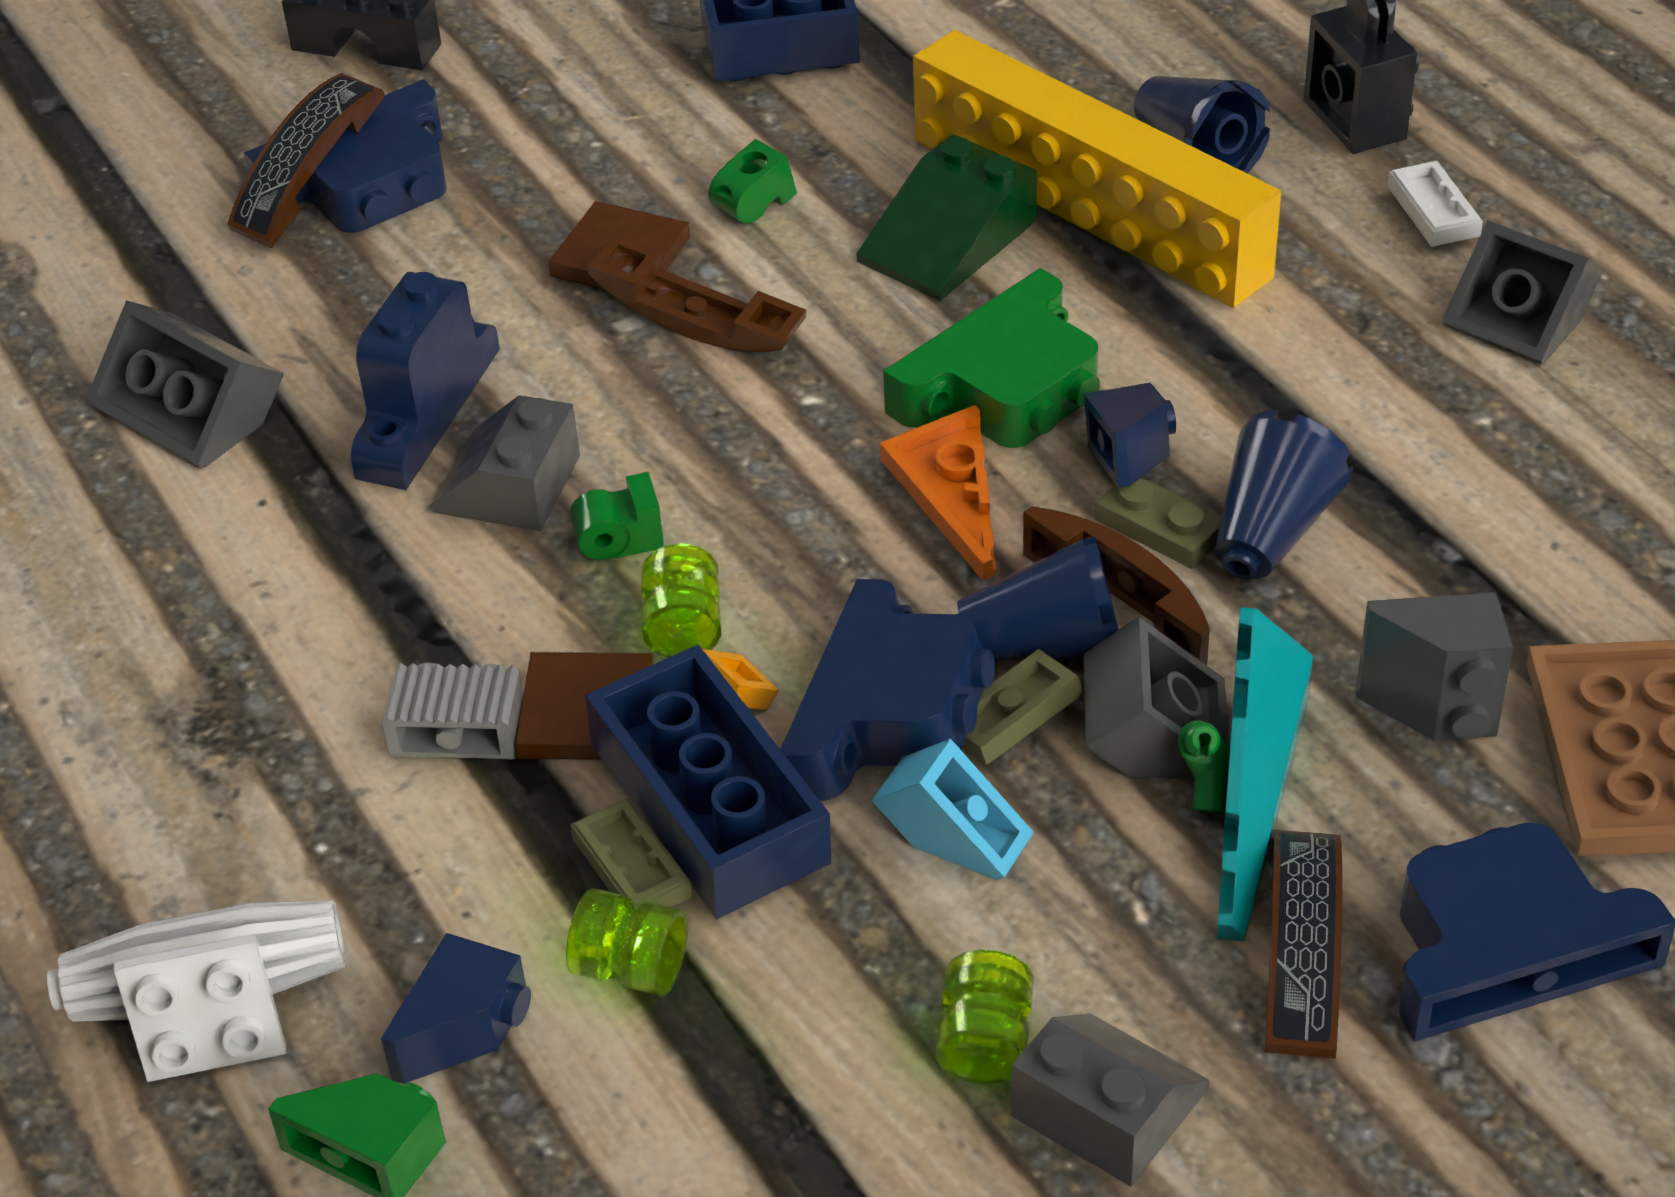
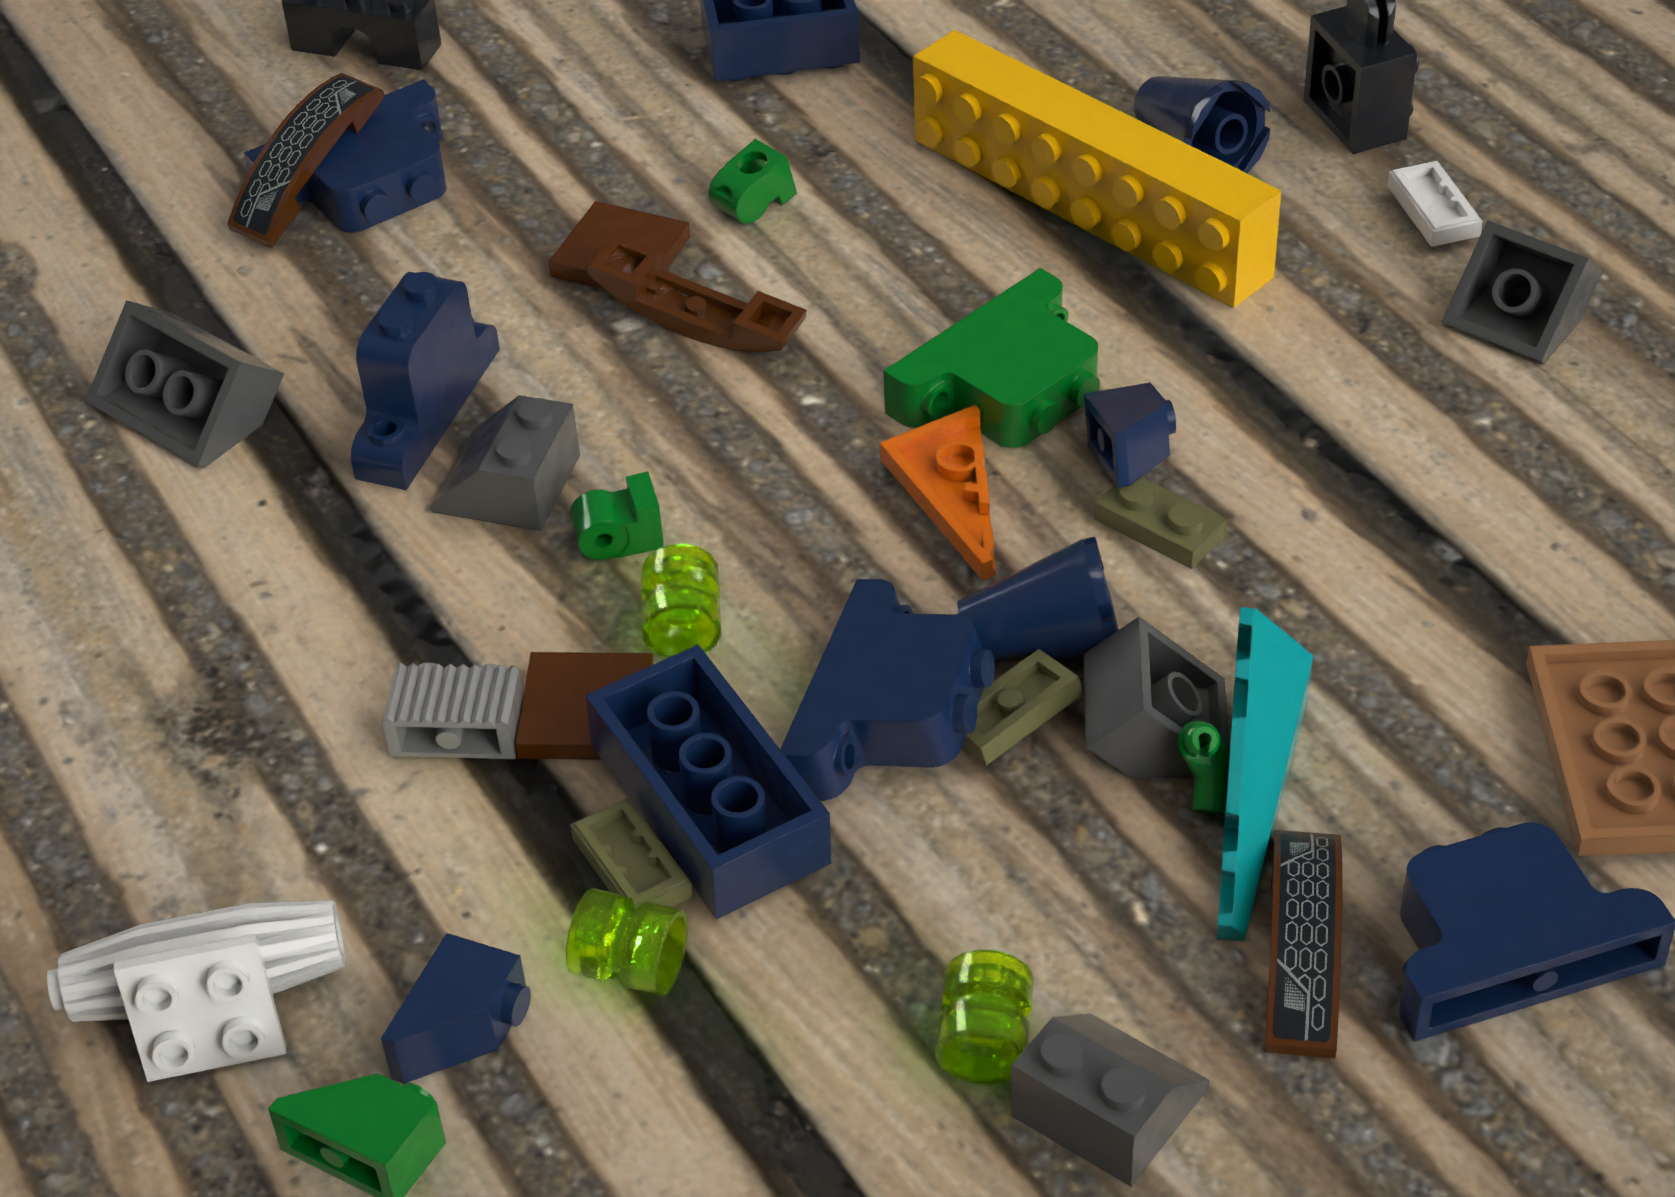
(744, 678): light orange plate -> none
(951, 217): dark green slope -> none
(953, 811): medium azure slope -> none
(1130, 574): reddish brown slope -> none
(1277, 490): dark blue cone -> none
(1437, 663): dark grey slope -> none

